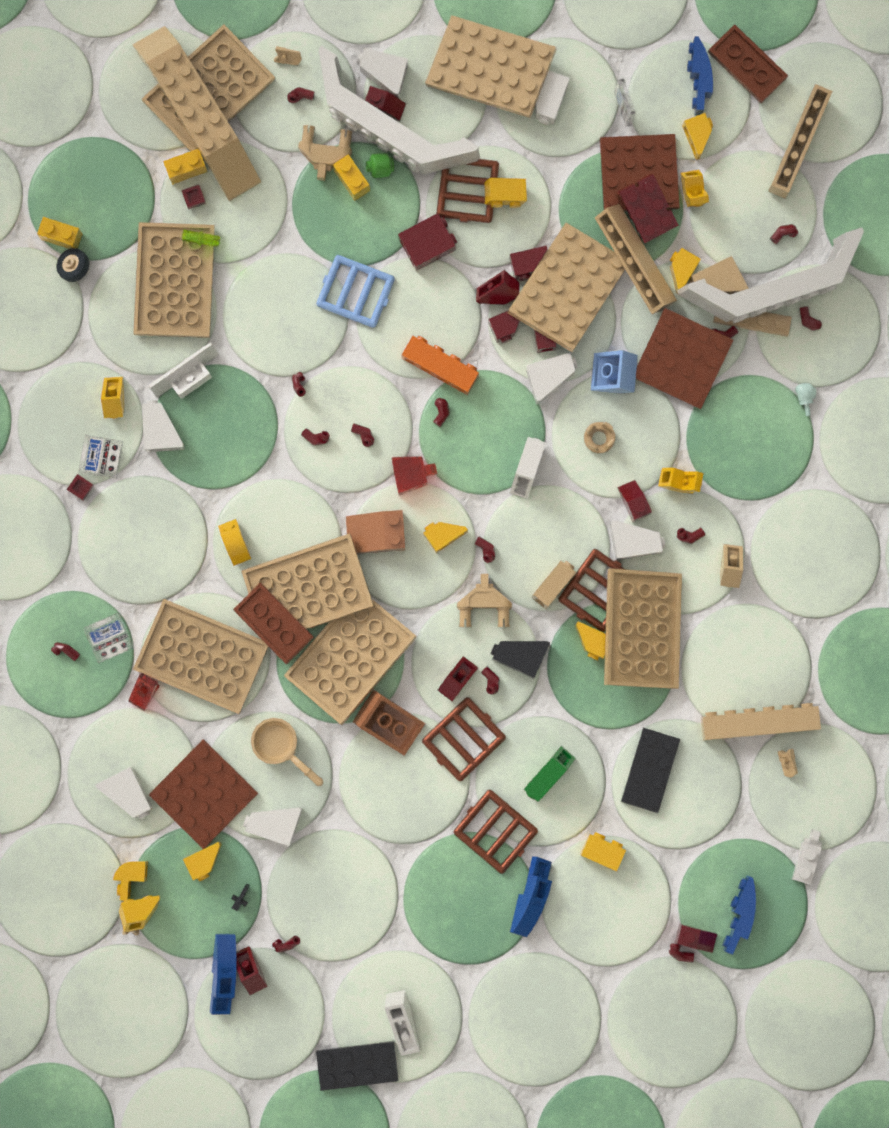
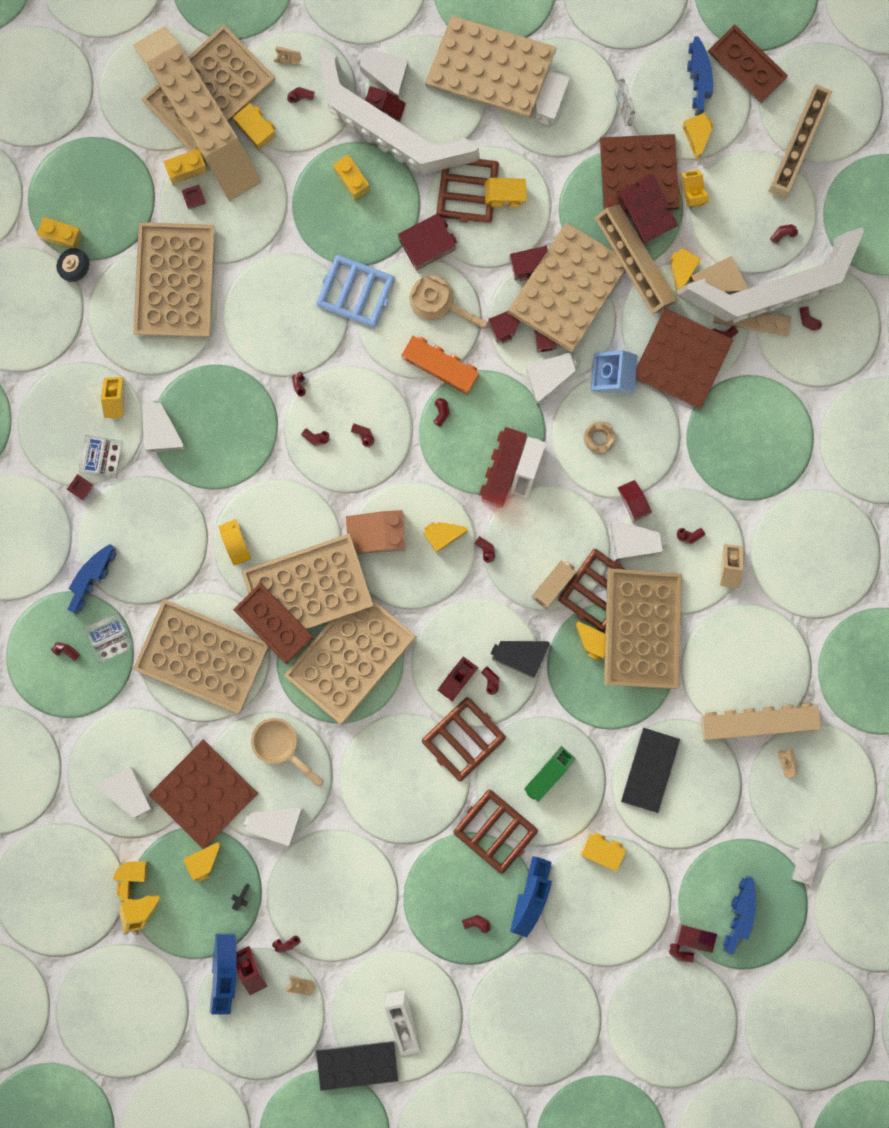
(92, 570): none -> blue slope
(143, 691): clear red slope -> none
(186, 375): white bracket -> none
(200, 238): clear neon green axle -> none
(254, 126): none -> yellow brick
(300, 985): none -> tan piece
(324, 156): tan connector -> none
(380, 165): bright green head -> none
(388, 722): nougat slope -> none
(411, 473): clear red torso -> none
(434, 298): none -> tan piece
(477, 921): none -> dark red arm
(484, 597): tan connector -> none
(498, 290): dark red slope -> none
(503, 467): none -> clear red brick
(680, 480): yellow brick -> none
(806, 394): light aqua piece -> none

